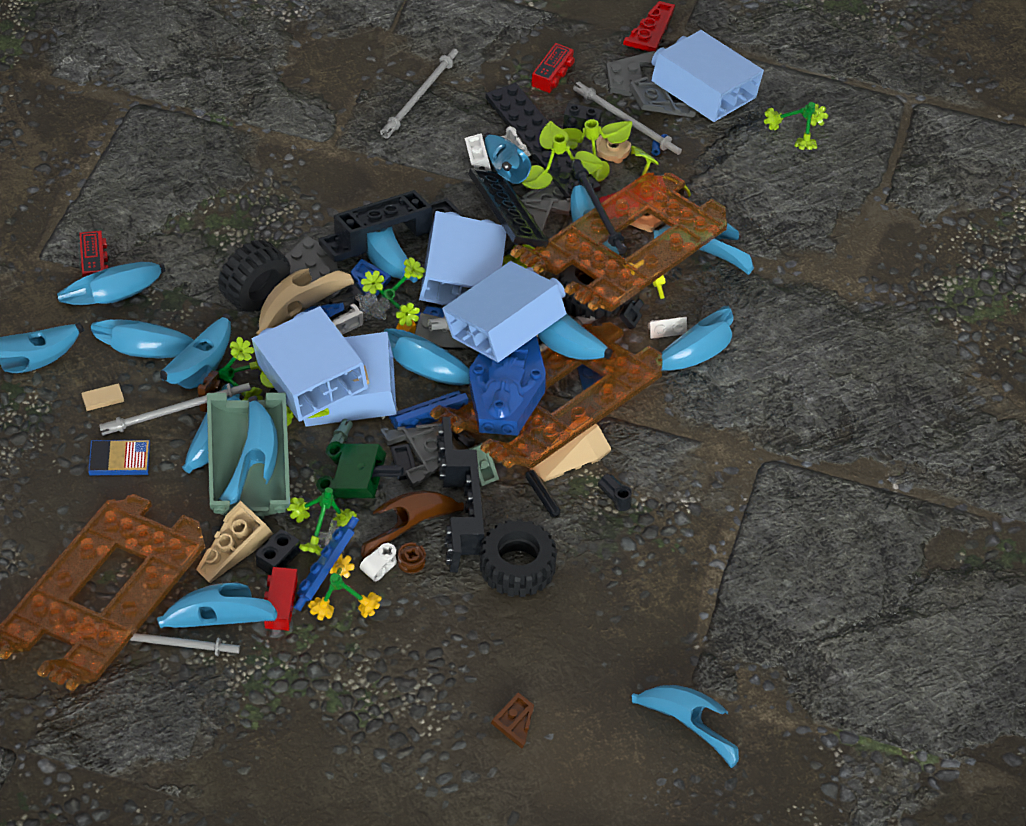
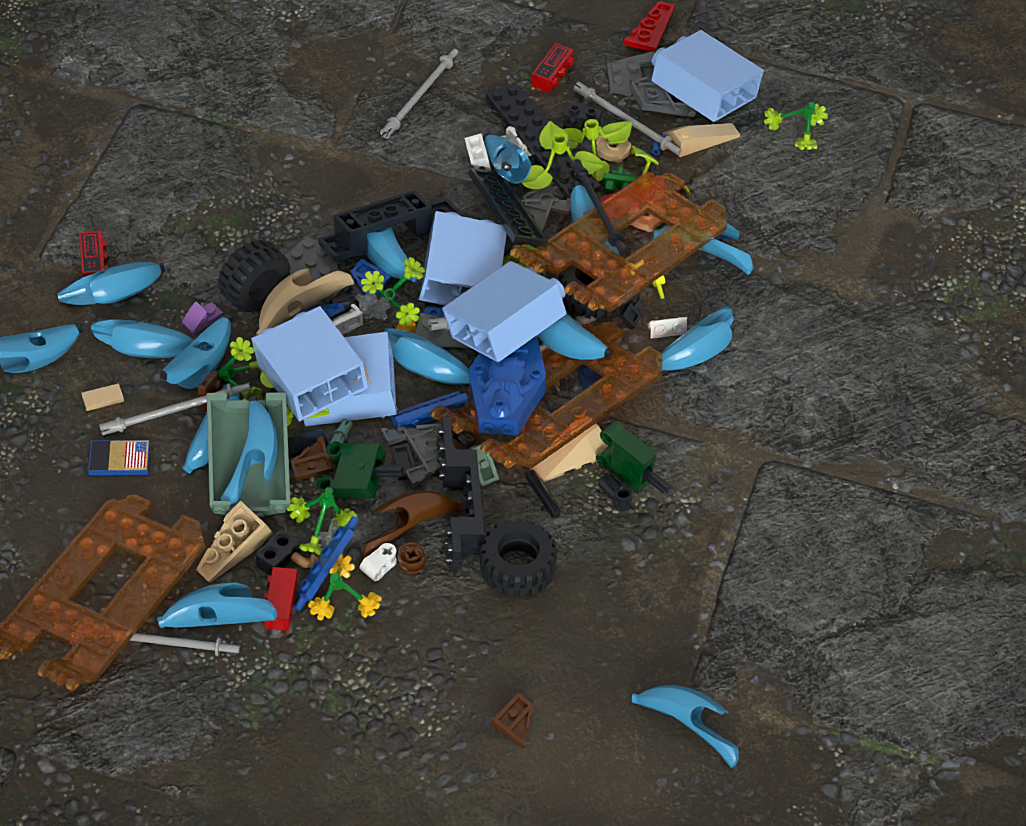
(201, 317): none -> medium lavender slope
(301, 442): none -> black tile
(304, 562): none -> medium nougat arm
(311, 462): none -> reddish brown wing
(617, 179): none -> green hips
(629, 459): none -> dark green piece
(700, 137): none -> tan wedge

